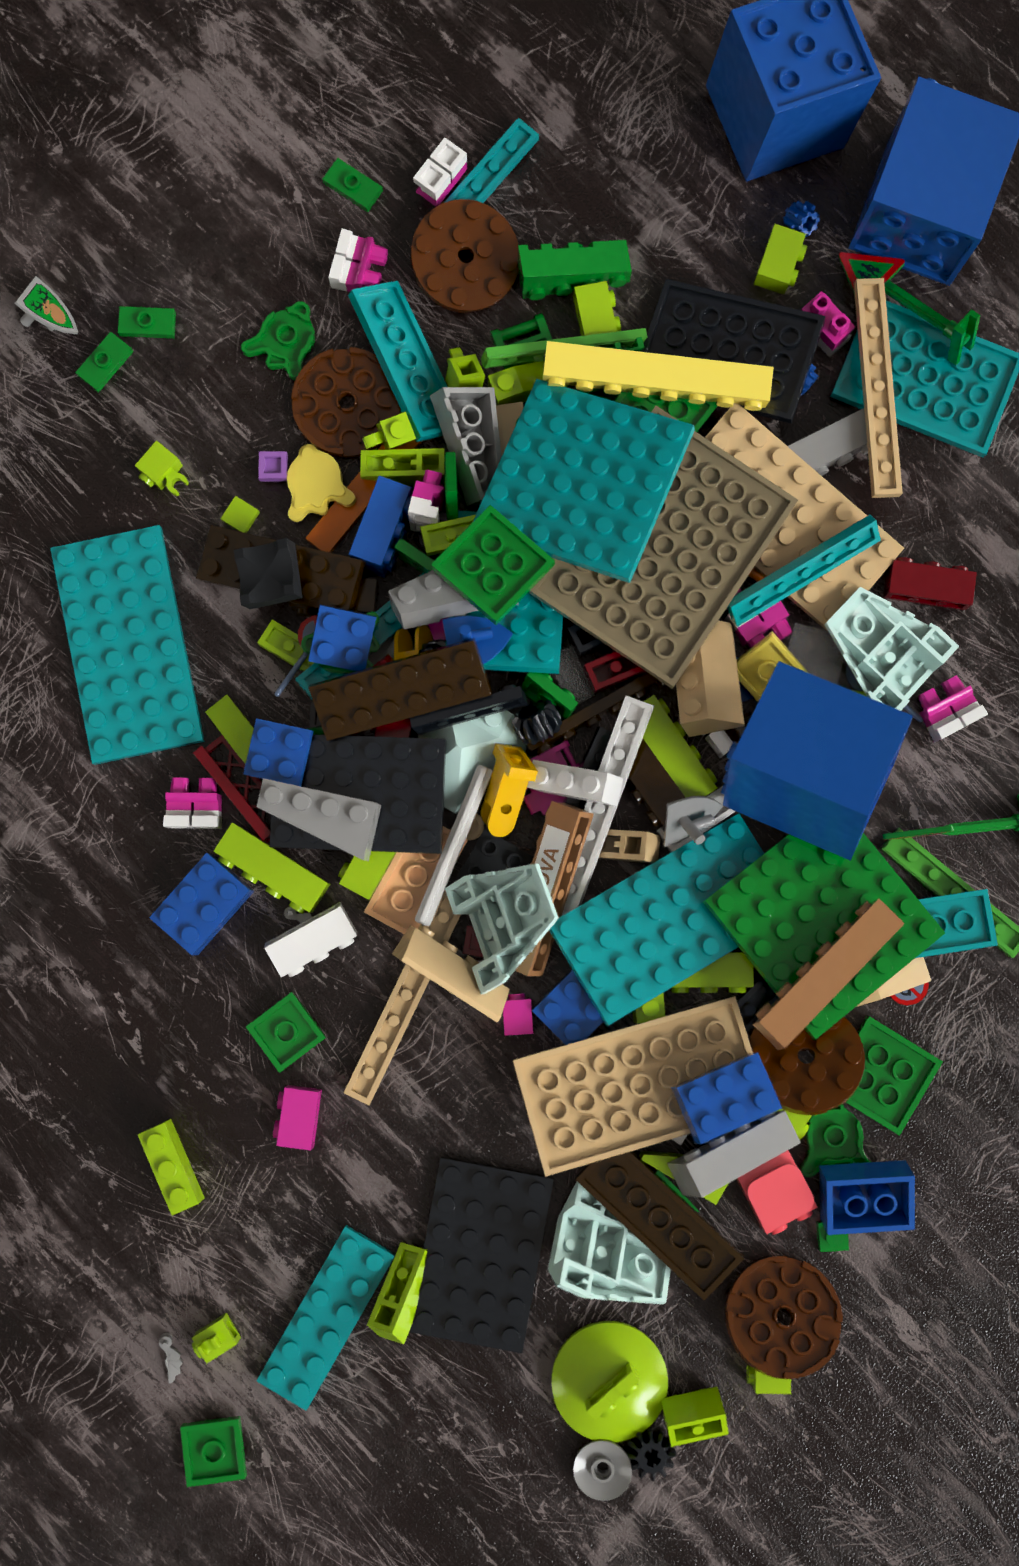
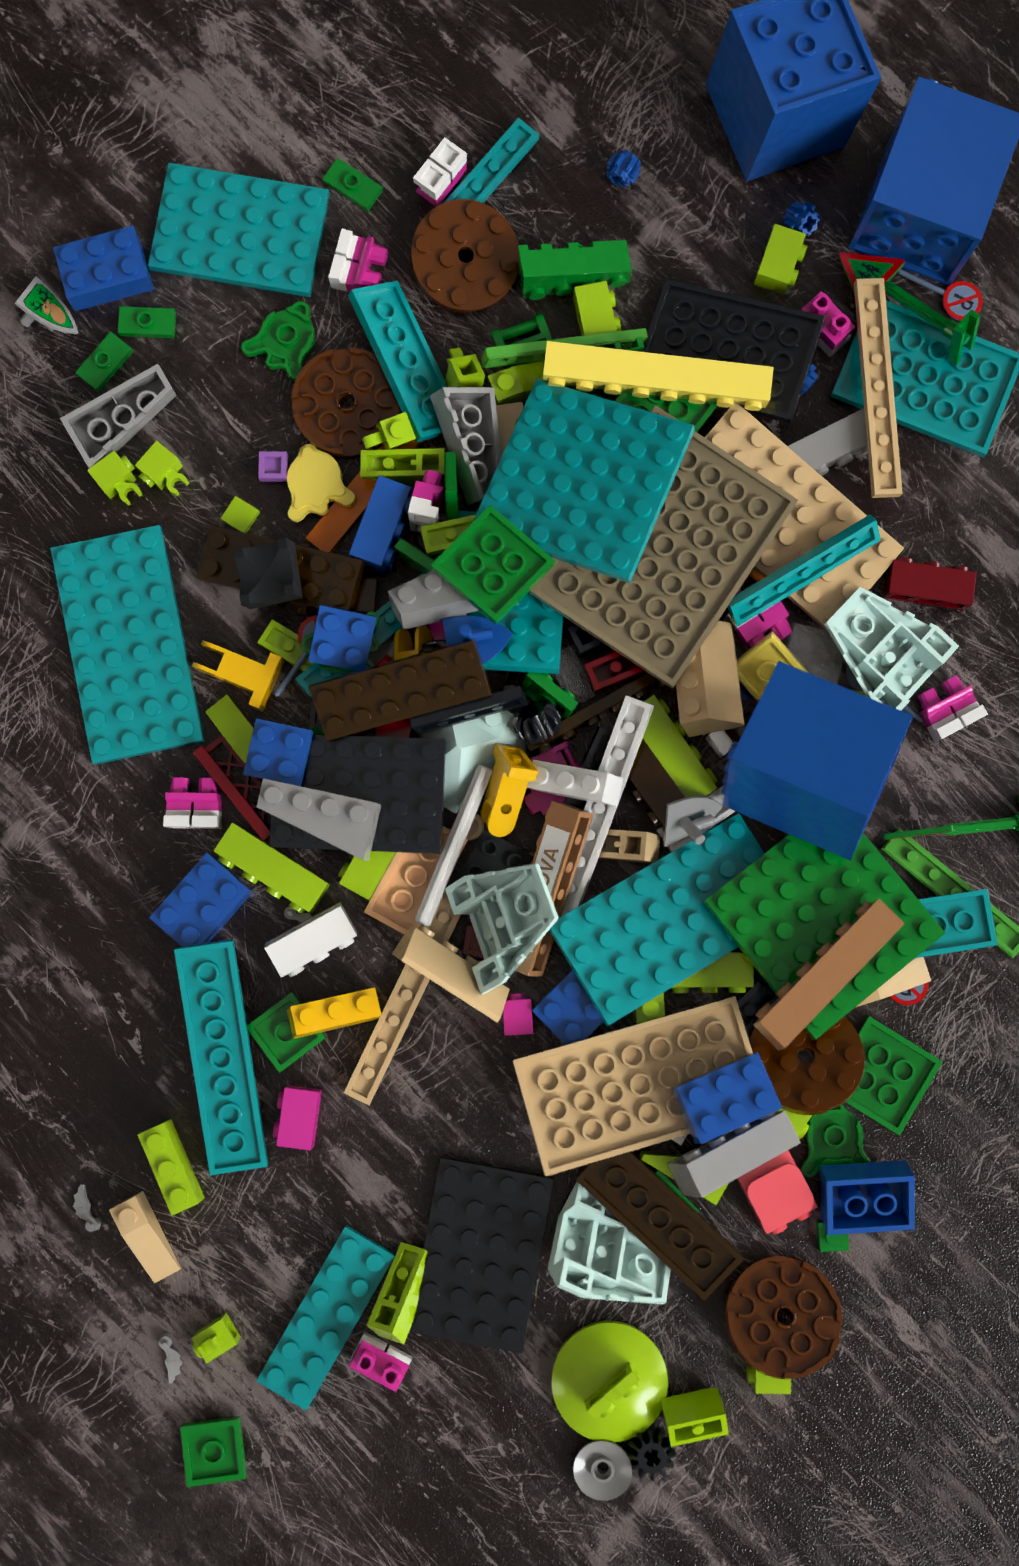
(82, 1207): none -> light grey piece
(103, 268): none -> blue brick
(115, 476): none -> lime brick
(118, 414): none -> light grey wedge
(145, 1237): none -> tan slope
(221, 1057): none -> teal plate
(239, 229): none -> teal plate
(245, 673): none -> yellow piece
(334, 1013): none -> yellow brick
(383, 1367): none -> dark pink hips
(623, 168): none -> blue gear
(957, 298): none -> piece

